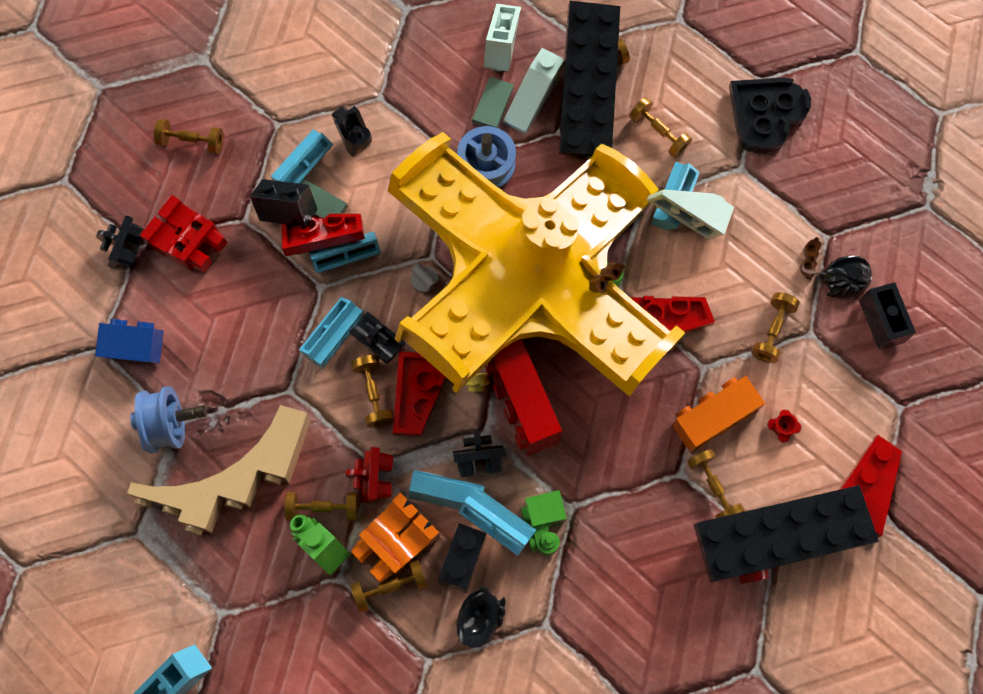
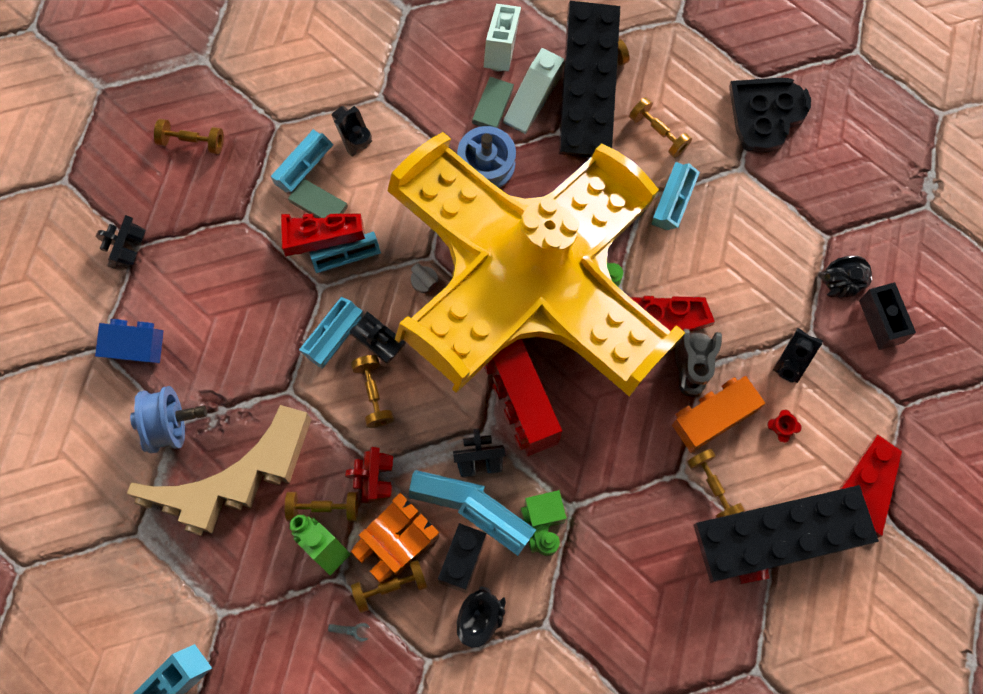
(183, 235): red hips -> none
(283, 202): black brick -> none
(349, 630): none -> clear light blue hand
(416, 394): red wing -> none
(478, 382): light yellow plate -> none
(610, 273): reddish brown piece -> none
(696, 360): none -> dark grey piece
(701, 212): light aqua slope -> none
(784, 303): pearl gold wheel -> none
(797, 356): none -> black hips
(811, 252): reddish brown piece -> none

